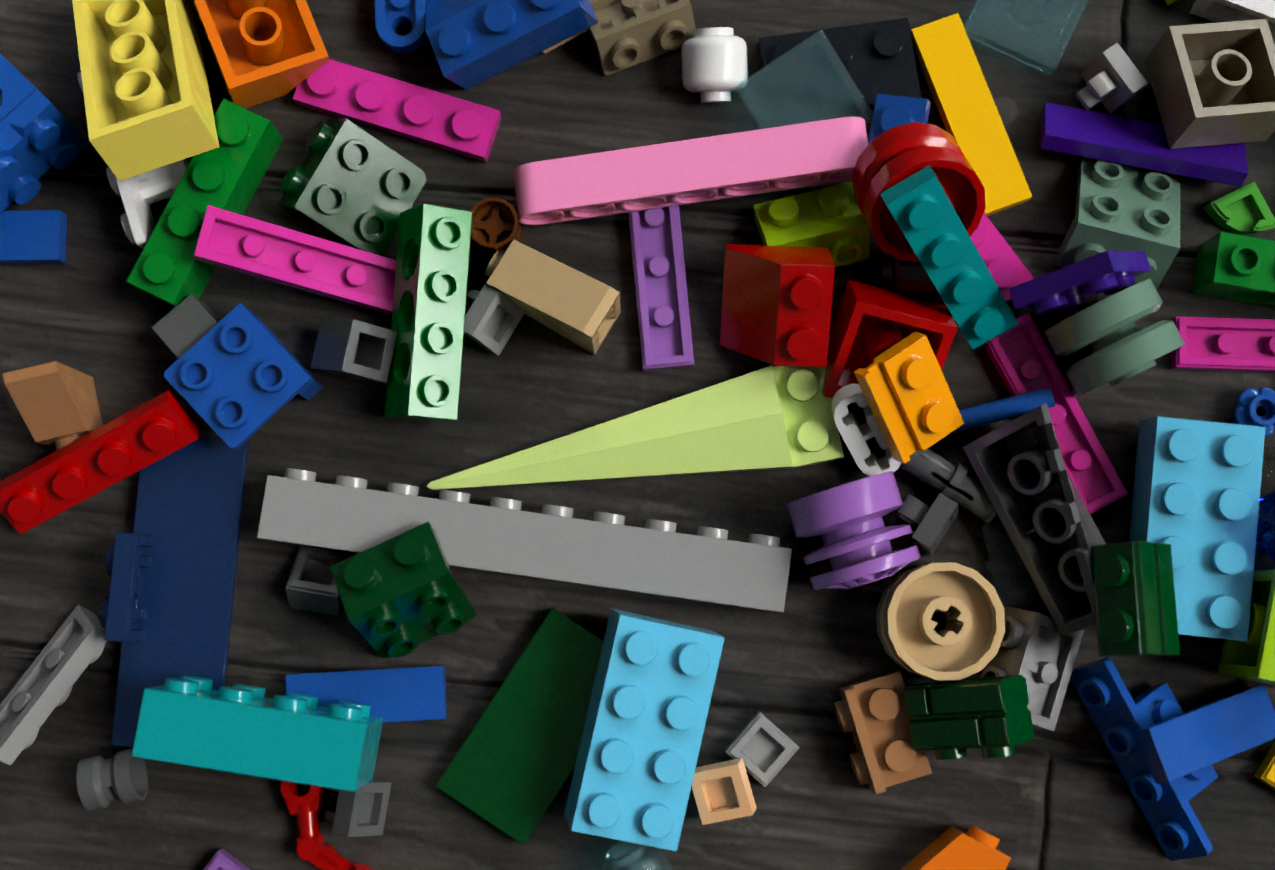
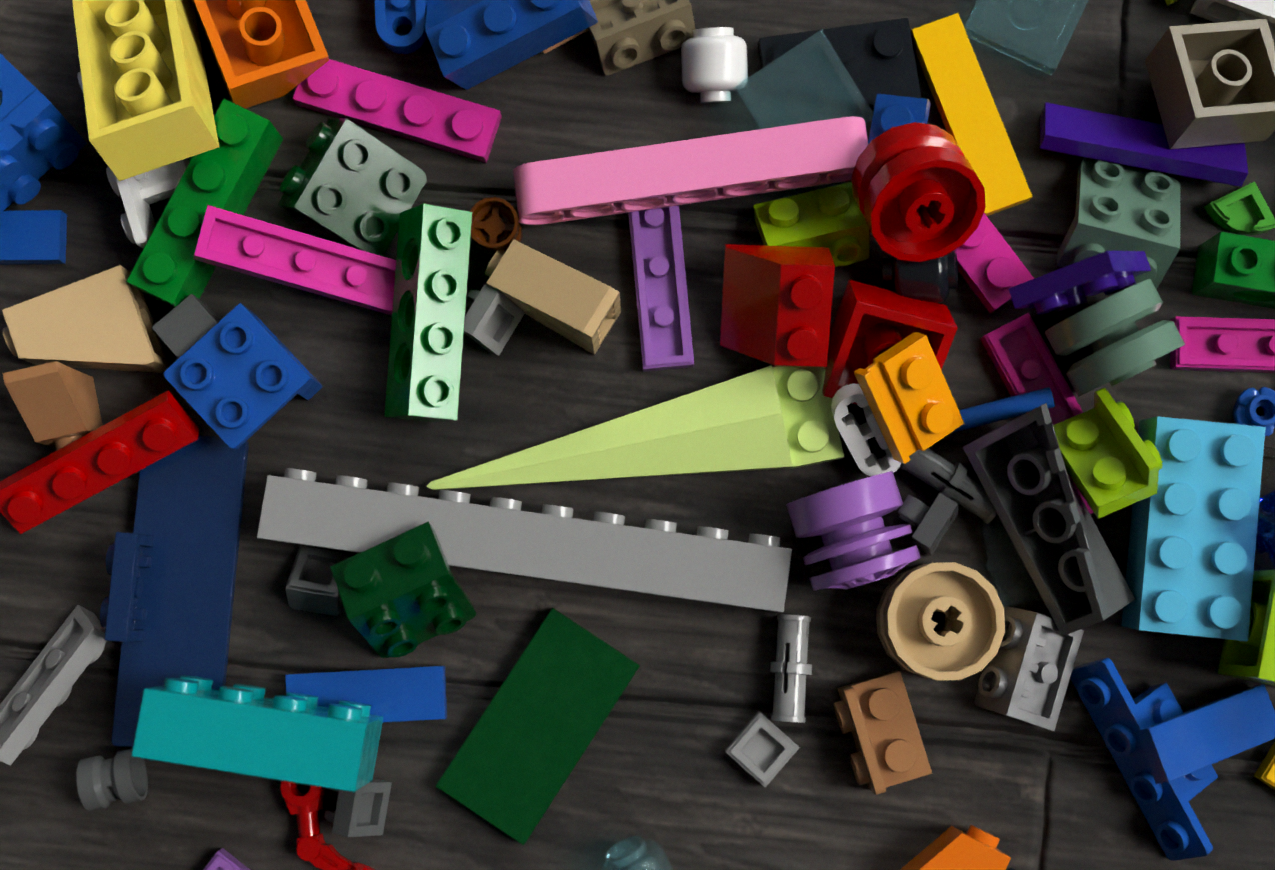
(87, 326): none -> tan slope
(354, 349): dark grey brick -> none
(643, 730): medium azure brick -> none
(723, 791): light nougat plate -> none
(791, 668): none -> light grey pin
(949, 257): teal plate -> none
(969, 715): dark green brick -> none
(1108, 456): none -> lime bracket
(1111, 80): light grey tile -> none
(1135, 599): dark green brick -> none

